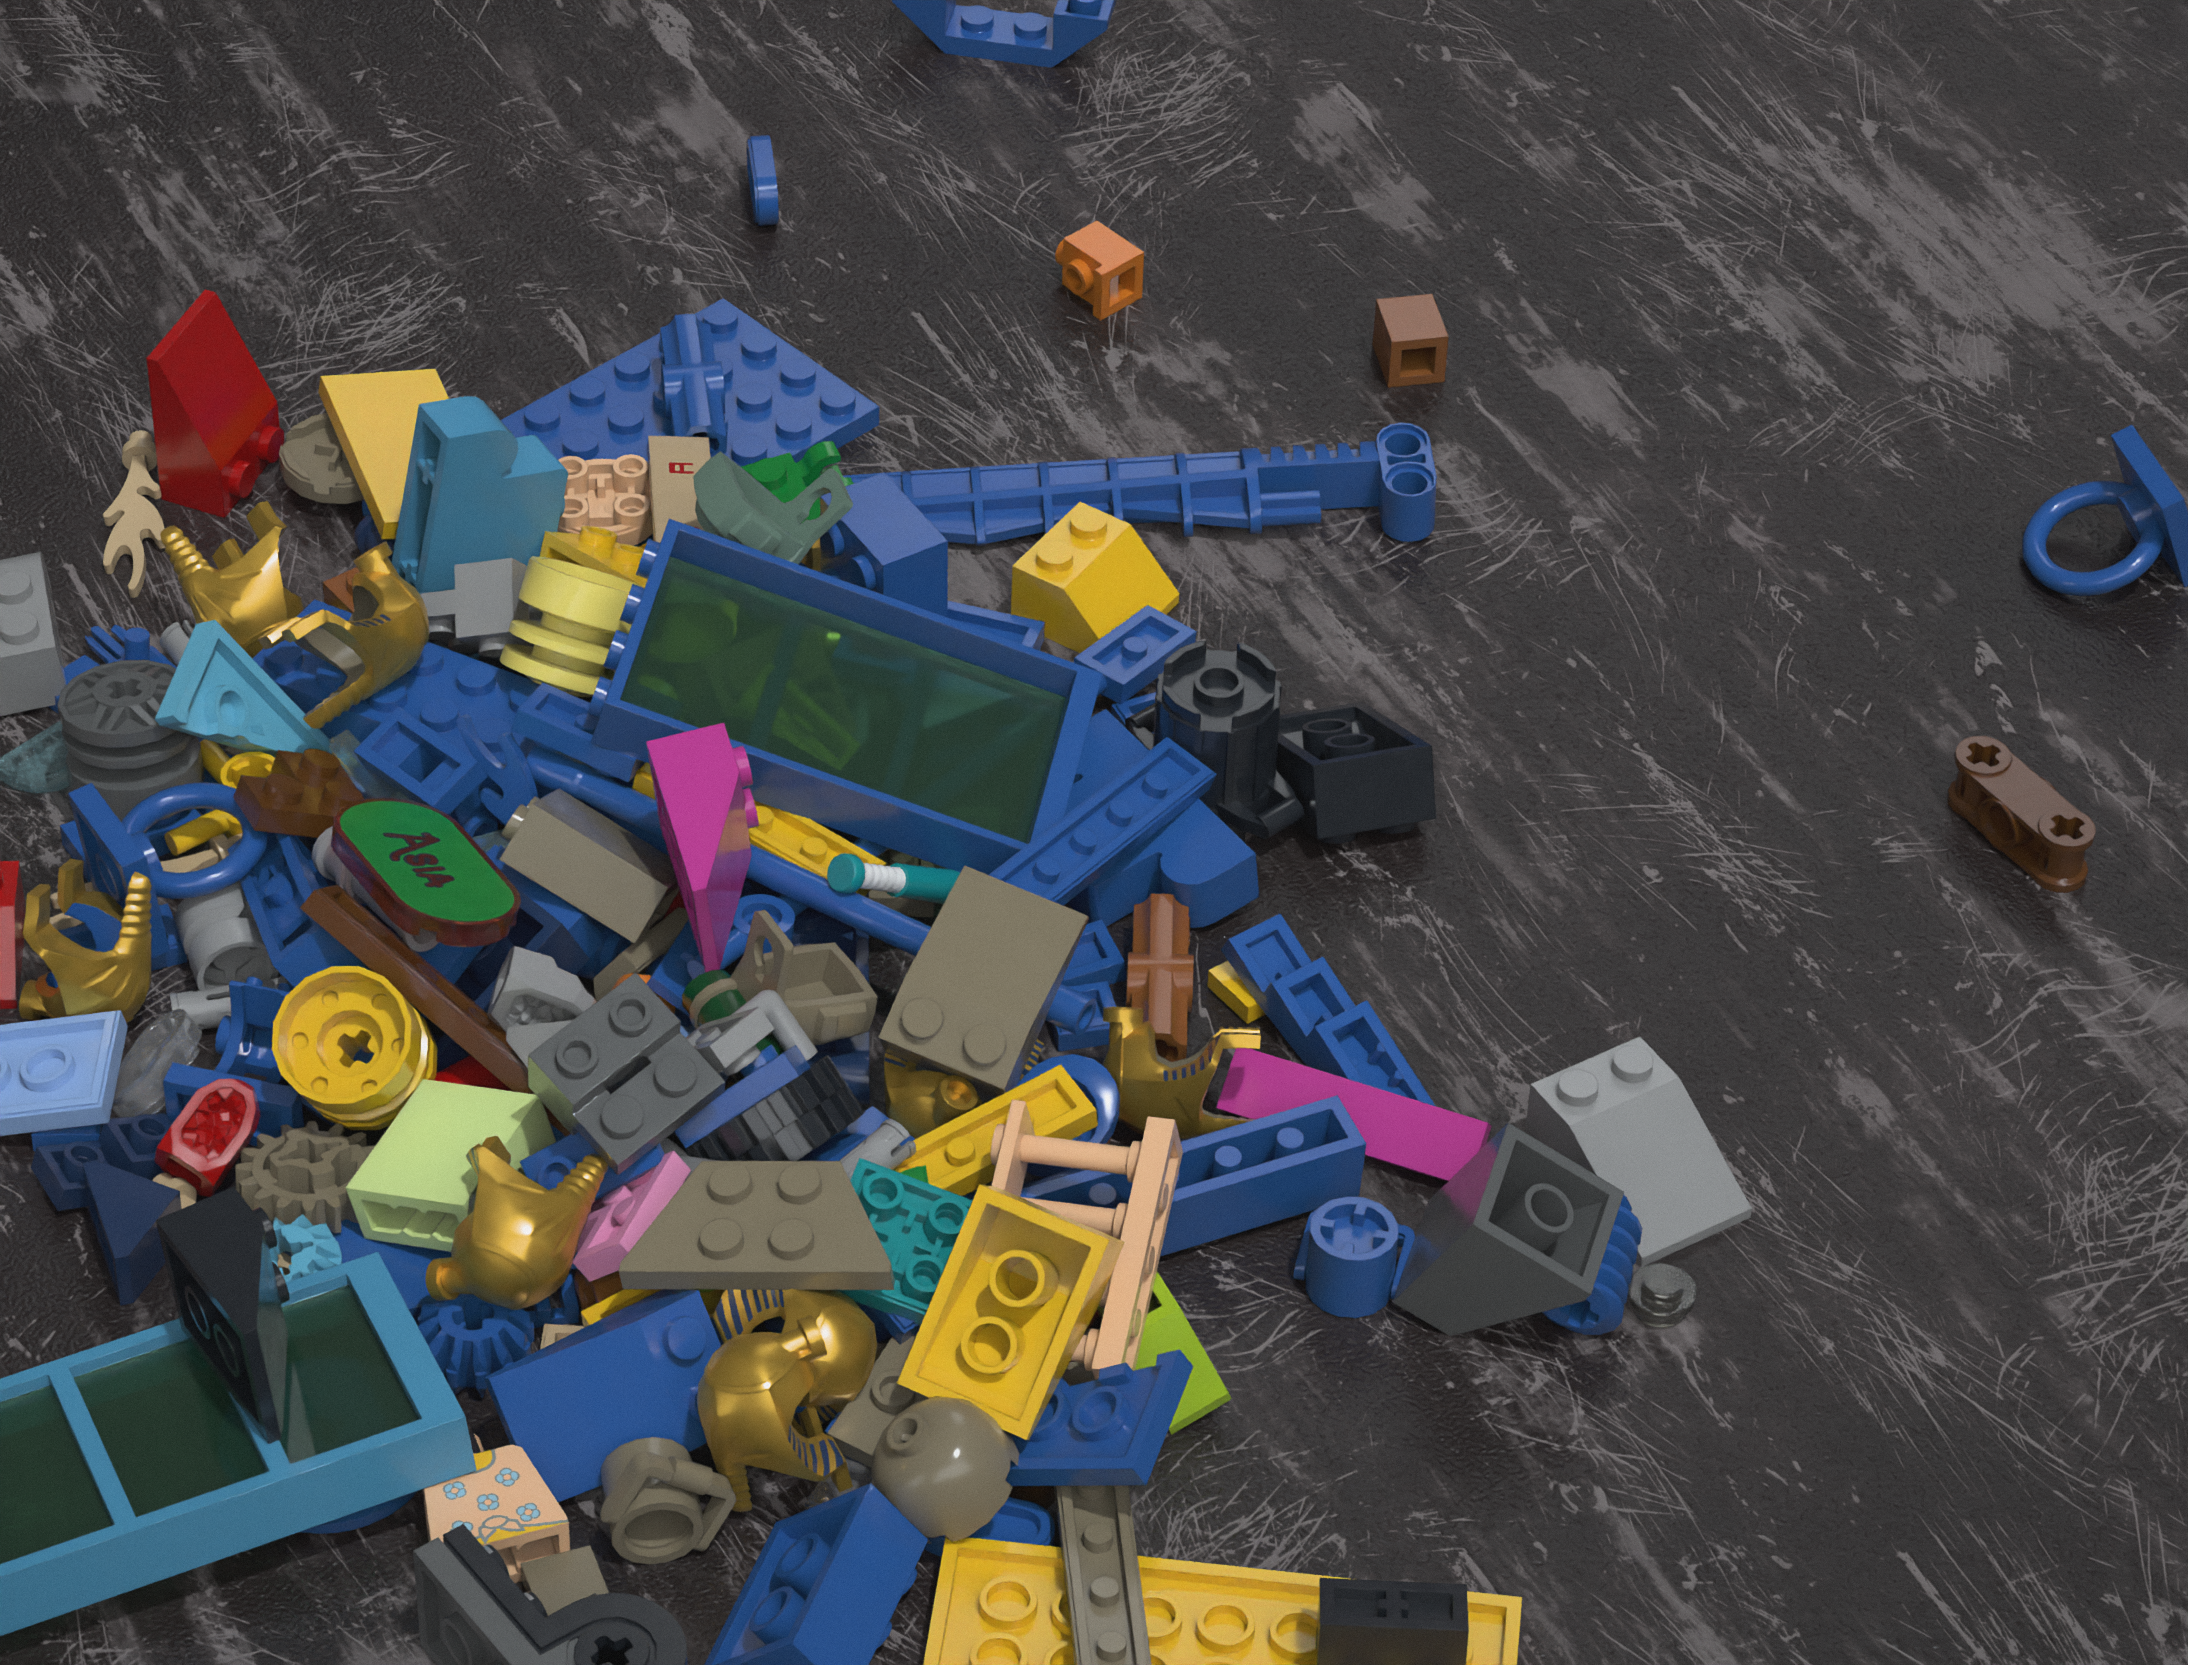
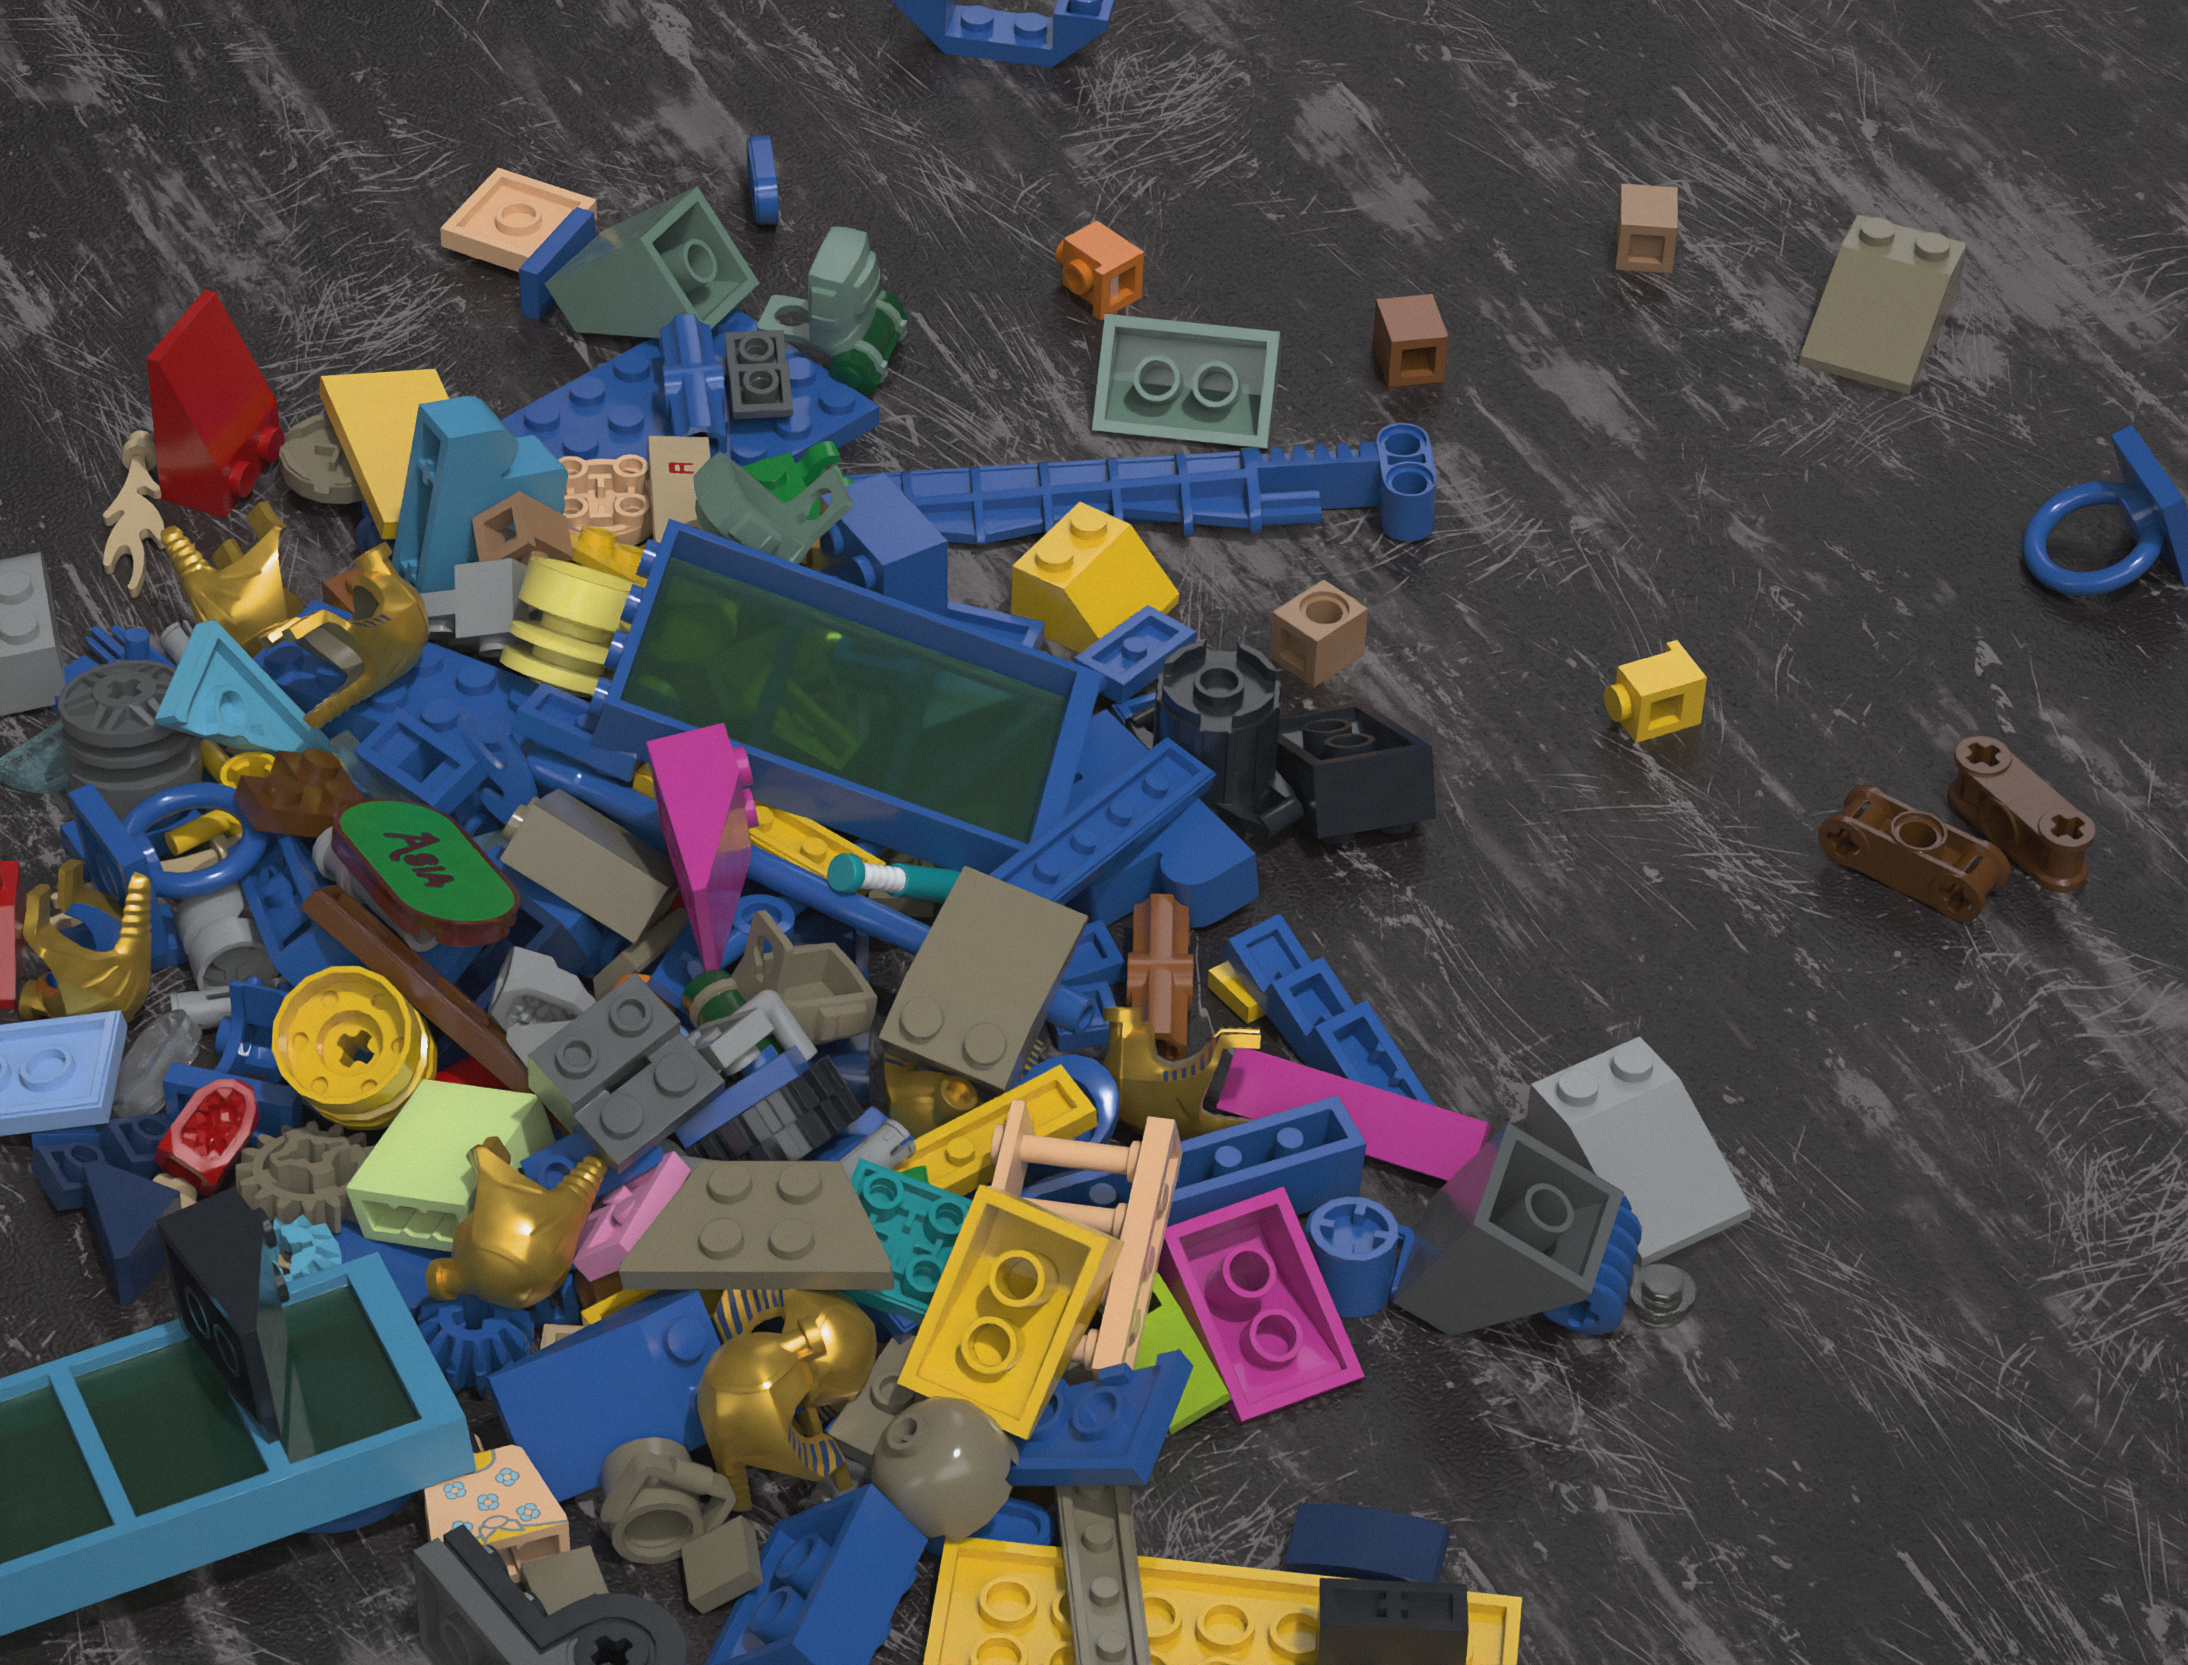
(509, 218): none -> light nougat plate
(538, 531): none -> medium nougat brick
(550, 257): none -> blue tile
(652, 269): none -> sand green slope
(721, 1564): none -> dark tan tile
(758, 374): none -> dark grey slope
(845, 312): none -> sand green piece
(1187, 381): none -> sand green slope
(1258, 1305): none -> dark pink slope
(1318, 633): none -> medium nougat brick
(1366, 1544): none -> dark blue slope
(1646, 228): none -> medium nougat brick
(1657, 694): none -> yellow brick
(1884, 304): none -> dark tan slope
(1914, 853): none -> reddish brown piece

